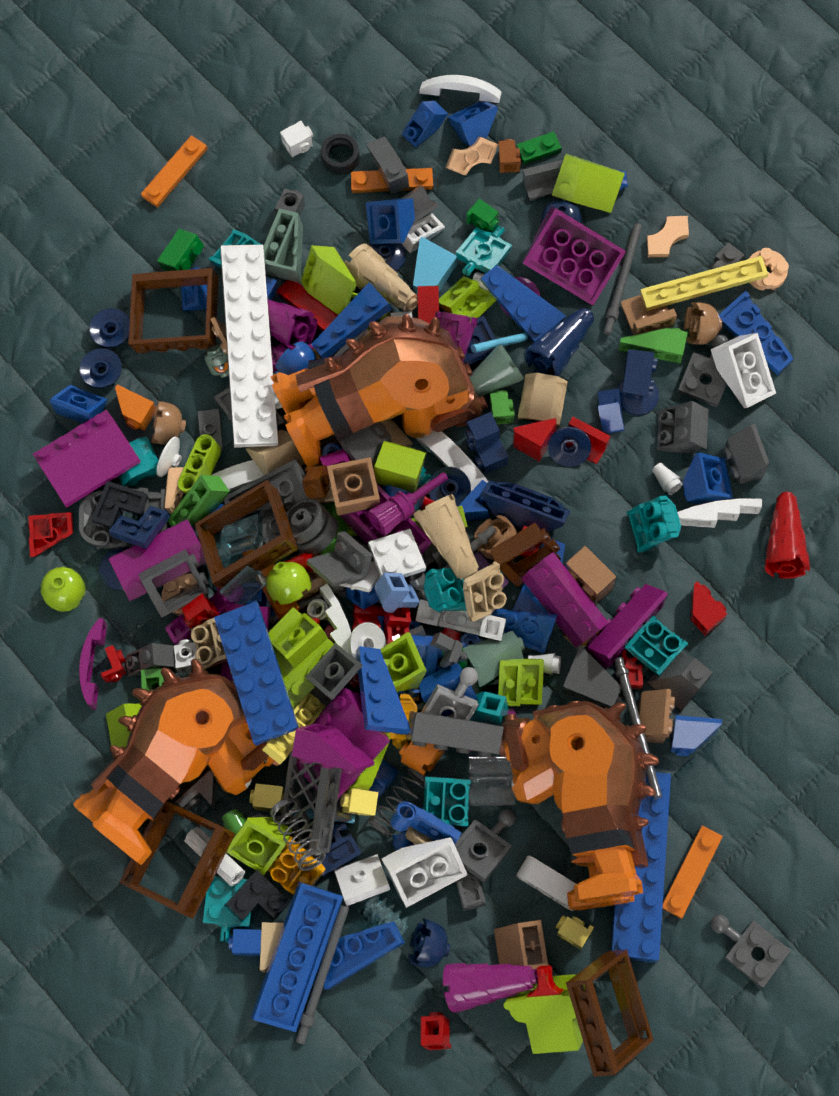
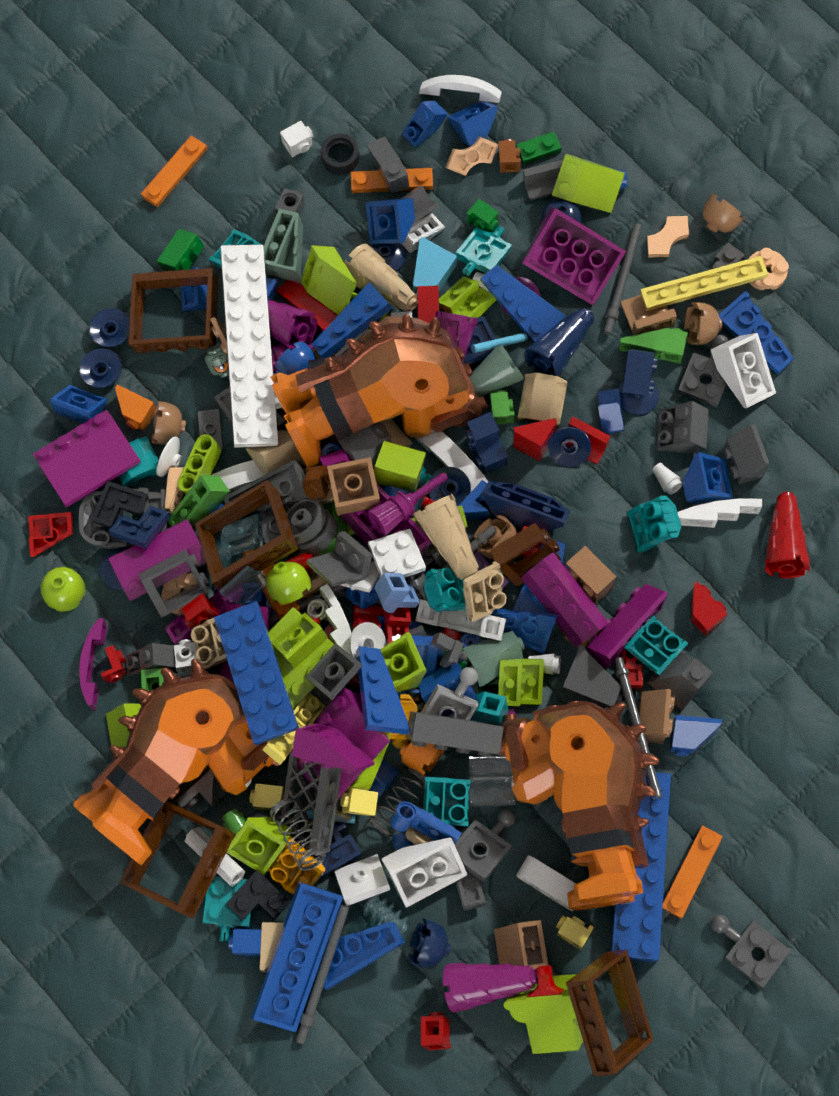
(721, 215): none -> medium nougat cylinder

